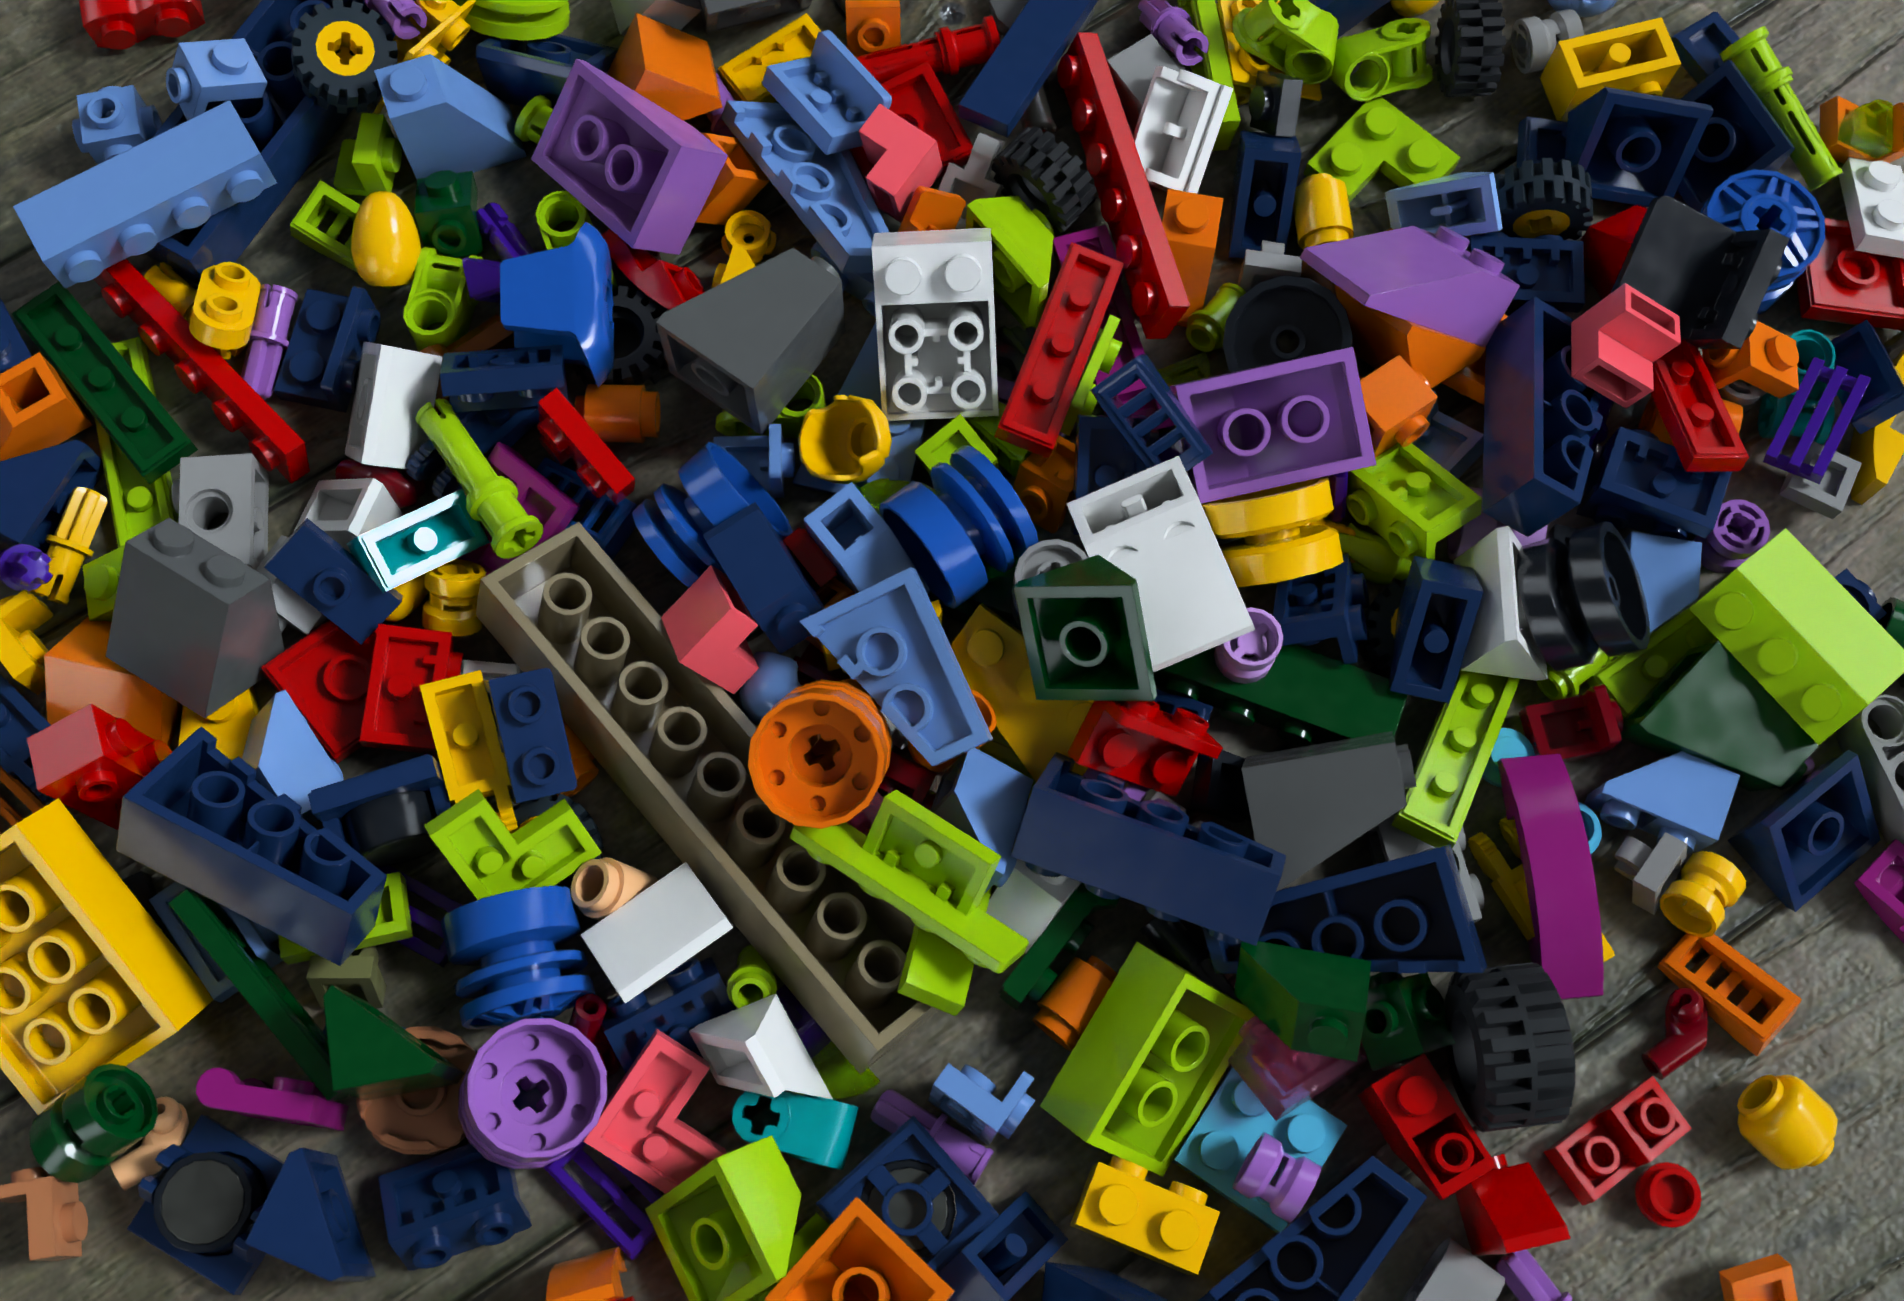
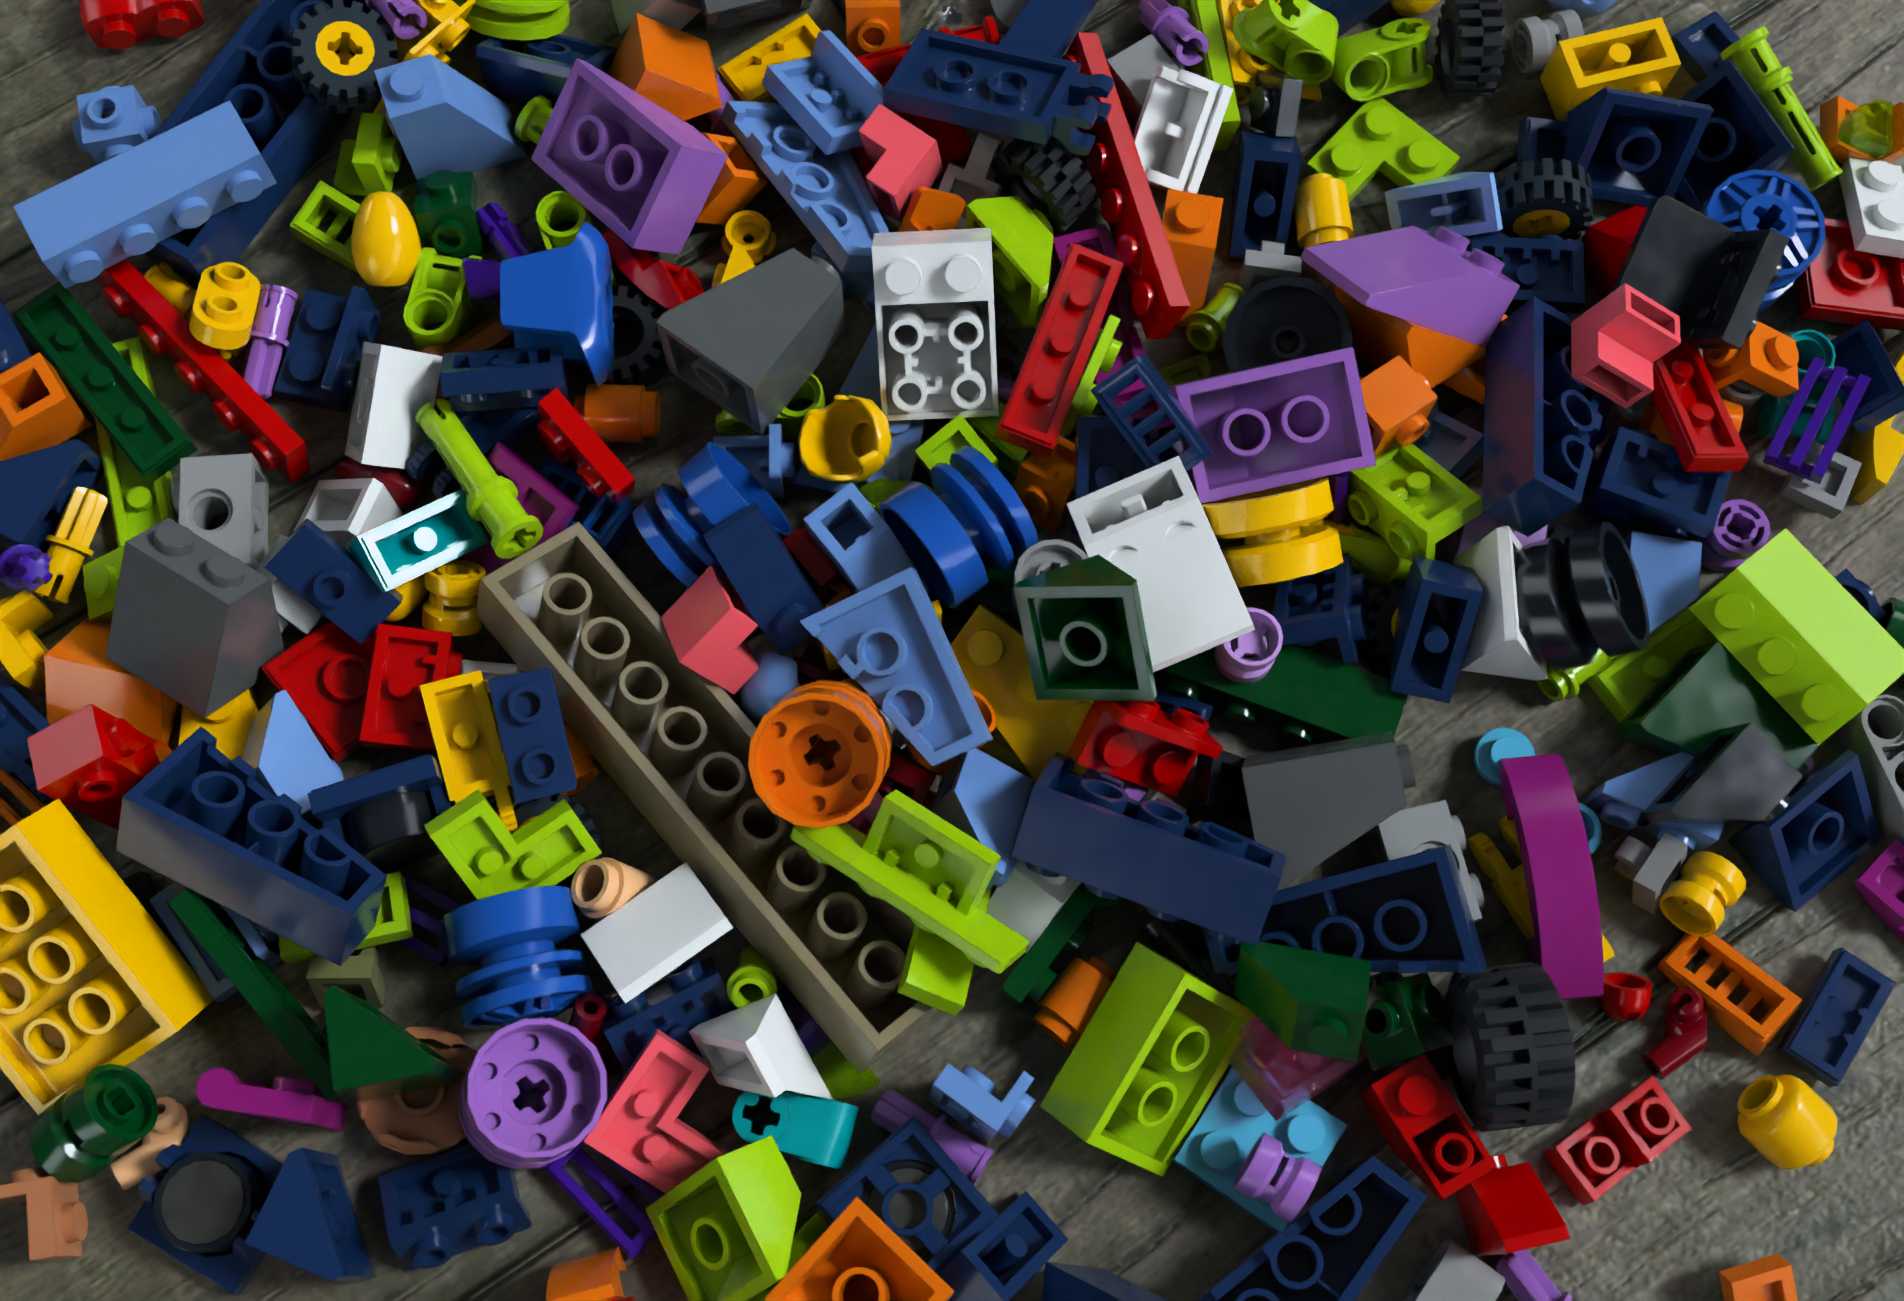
(213, 73): medium blue bracket -> none
(998, 90): none -> dark blue tile
(1146, 1218): yellow brick -> none
(1455, 758): lime tile -> none
(1574, 725): dark red bracket -> none
(1625, 996): none -> red hinge
(1668, 1195): red plate -> none
(1728, 782): none -> black slope
(1835, 1017): none -> dark blue plate

